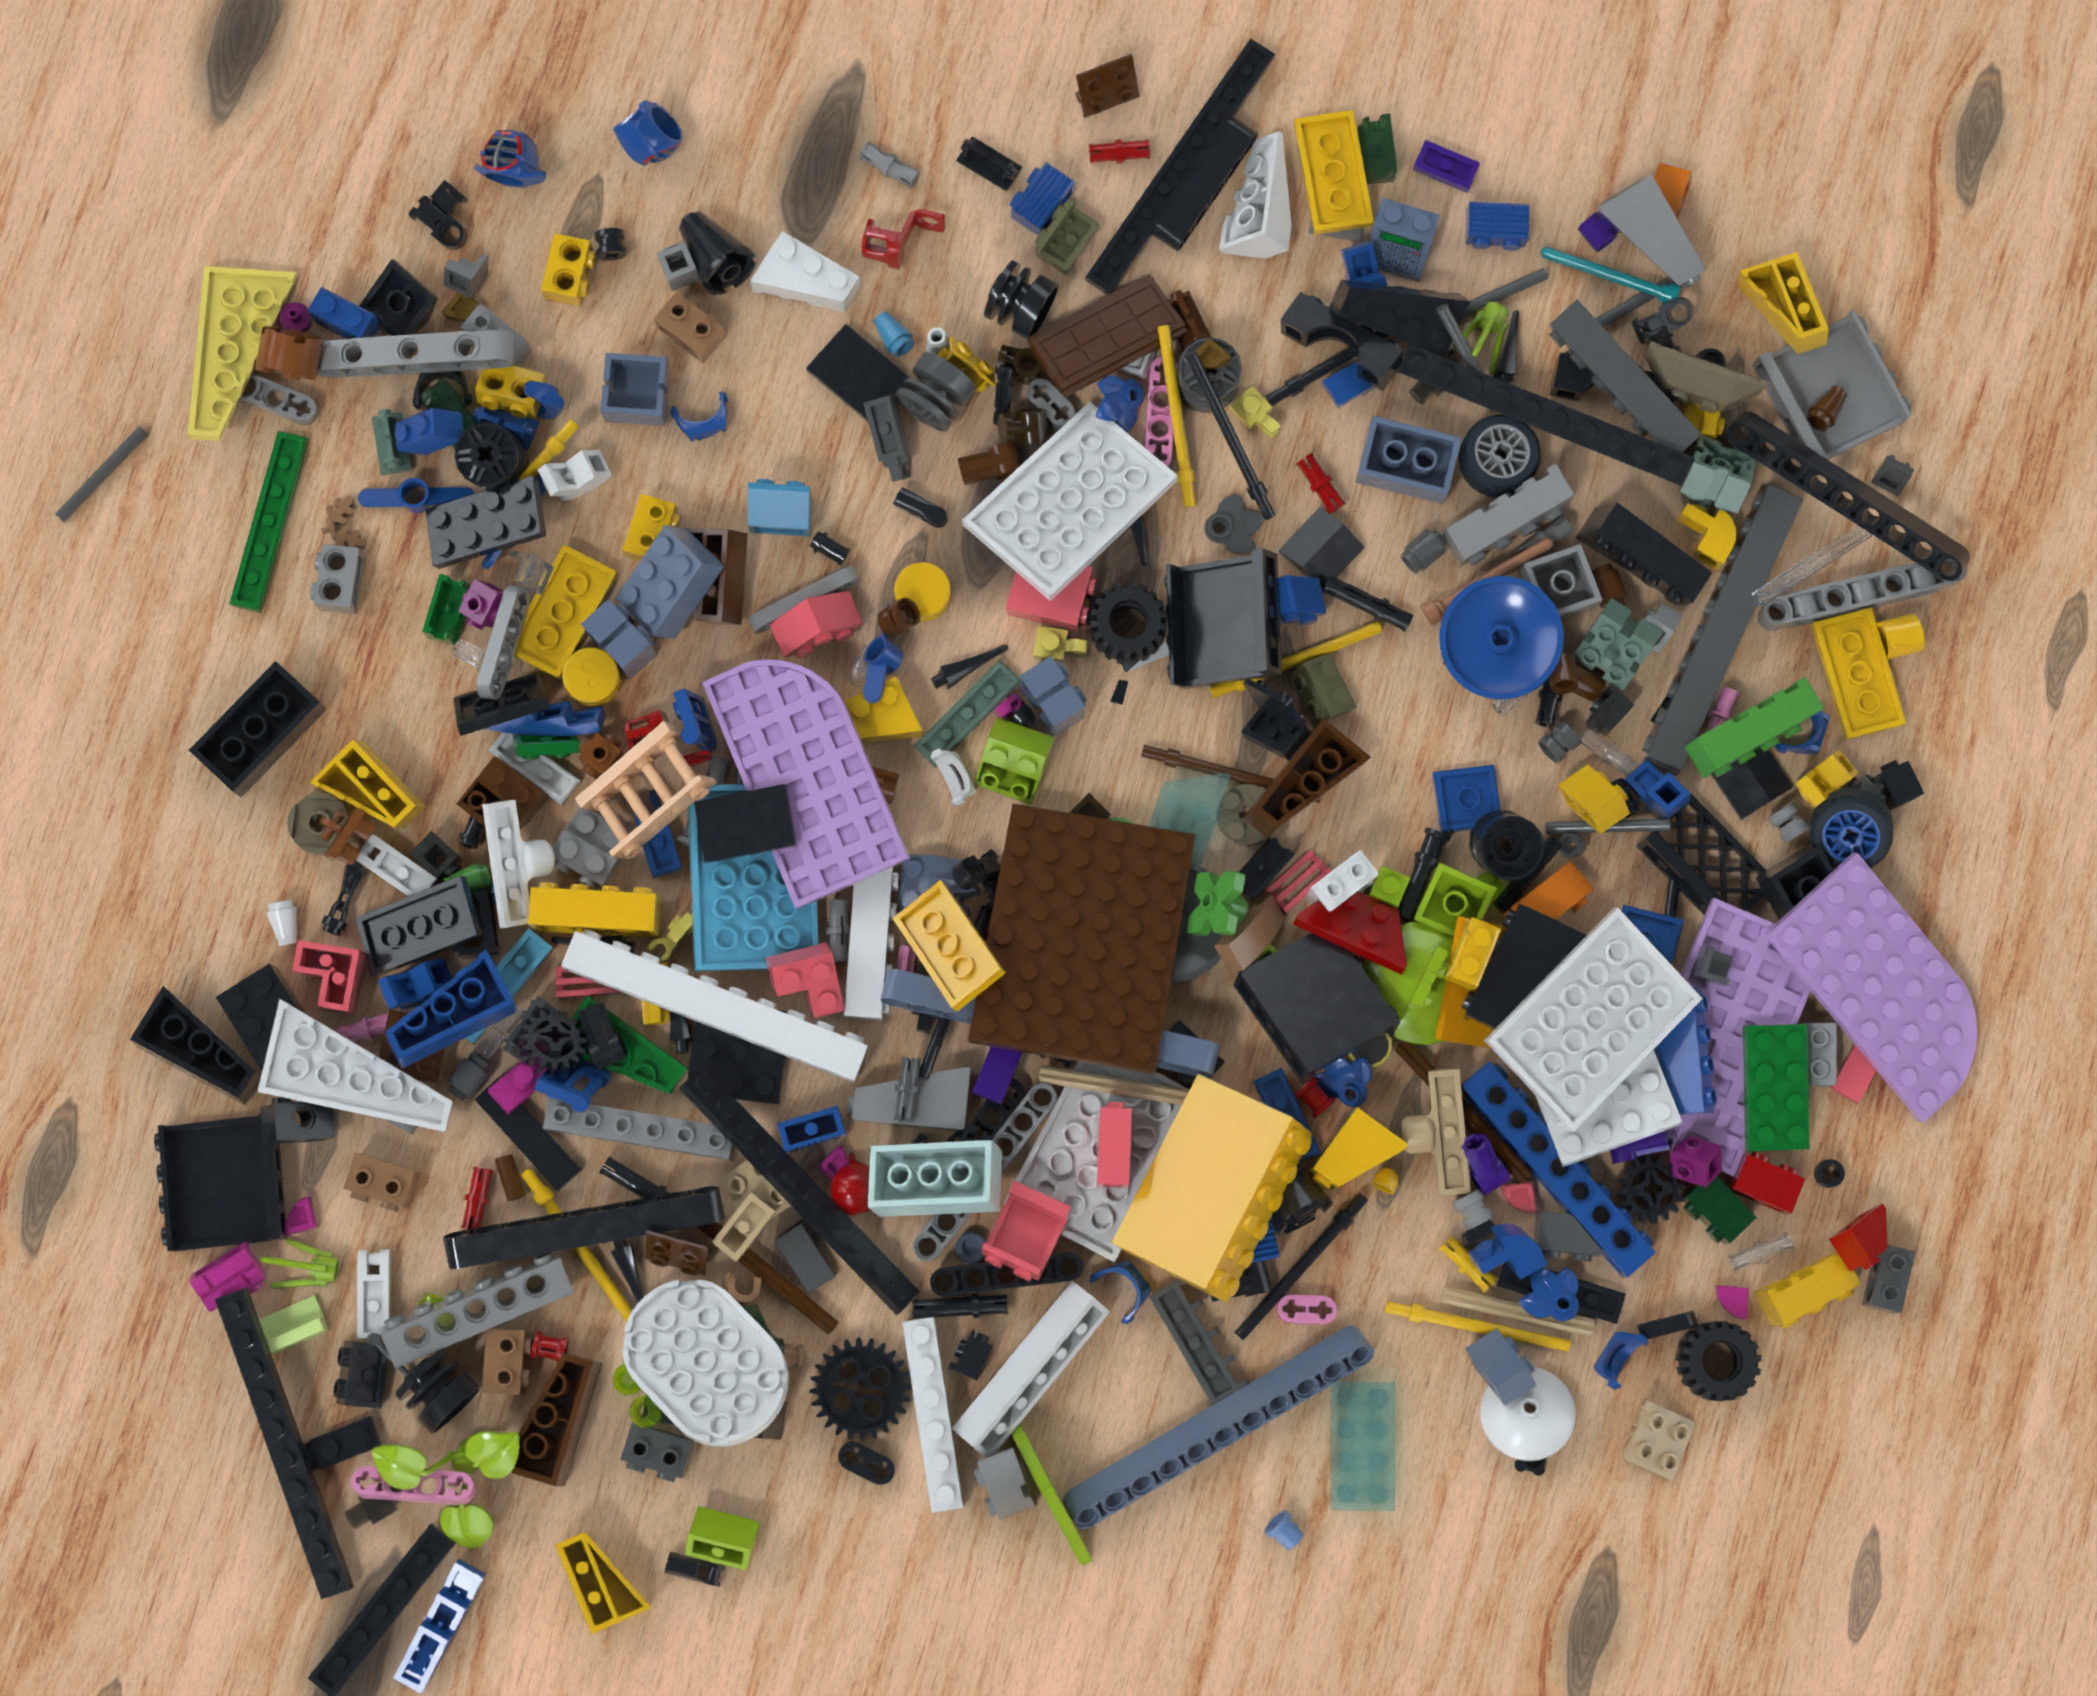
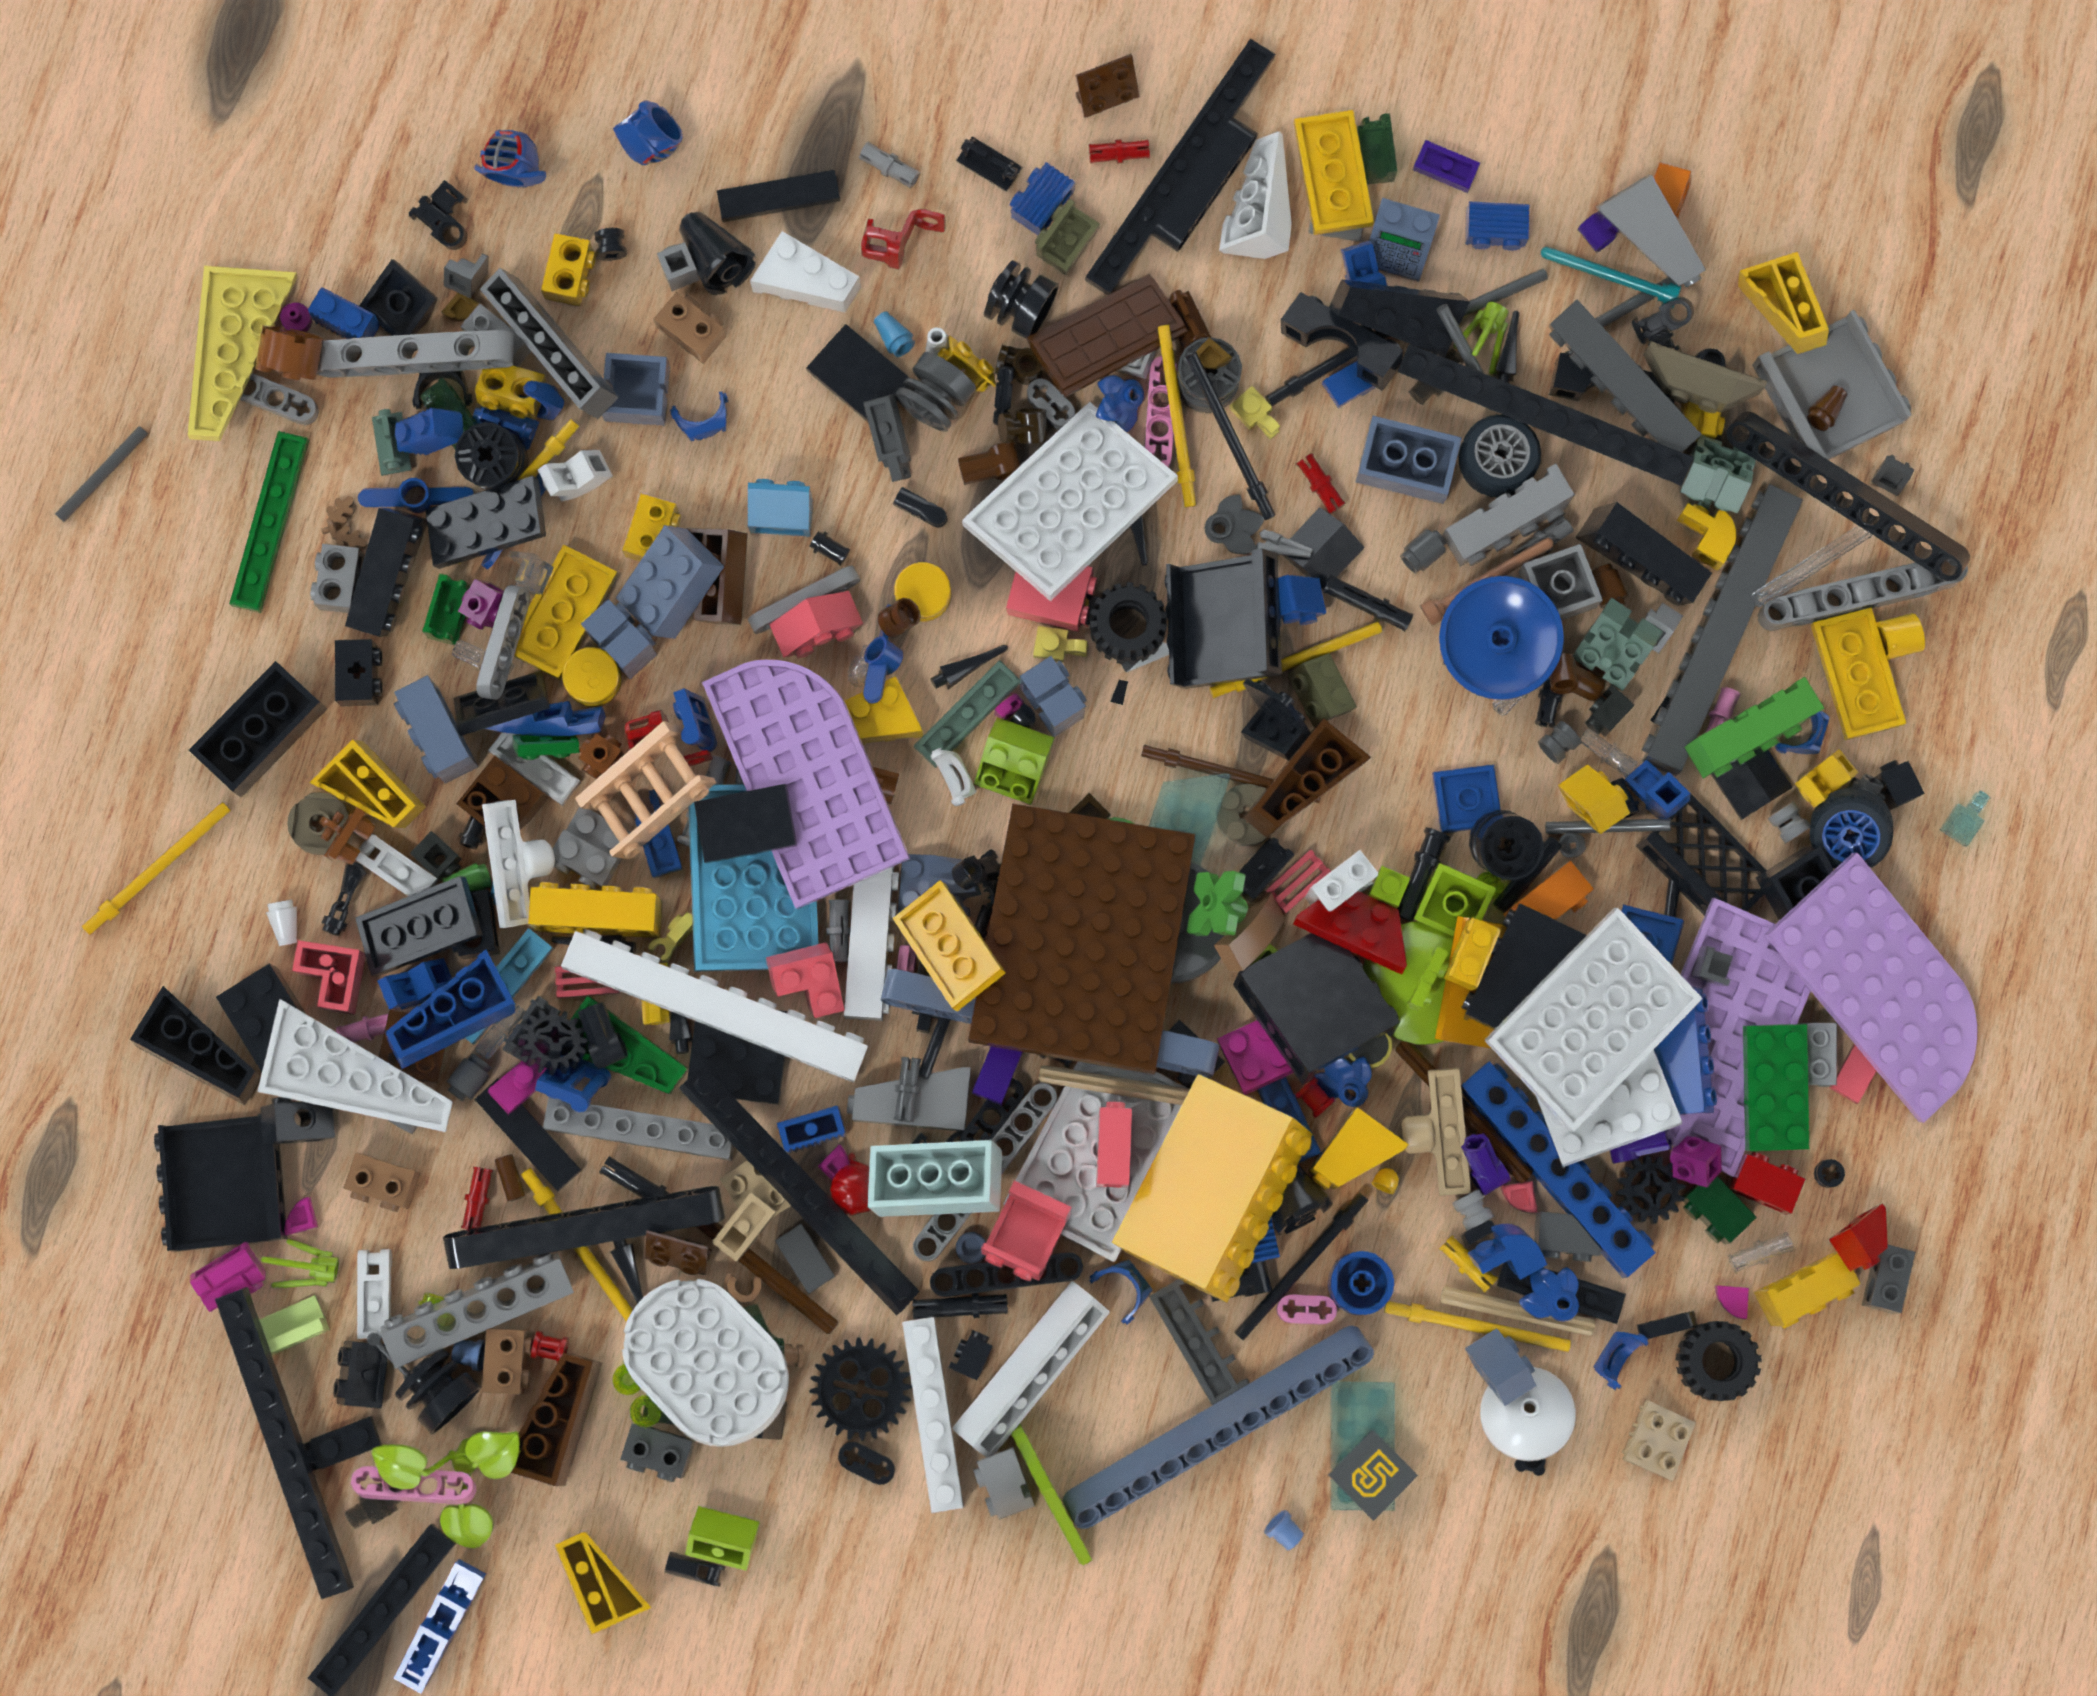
(110, 908): none -> yellow bar
(348, 659): none -> black brick
(385, 571): none -> black wedge
(434, 730): none -> sand blue brick
(470, 1353): none -> medium blue piece
(549, 343): none -> dark grey brick
(778, 195): none -> black tile
(1253, 1057): none -> dark pink plate
(1282, 546): none -> light grey piece
(1372, 1475): none -> dark grey tile
(1373, 1270): none -> blue brick
(1963, 822): none -> clear light blue plate

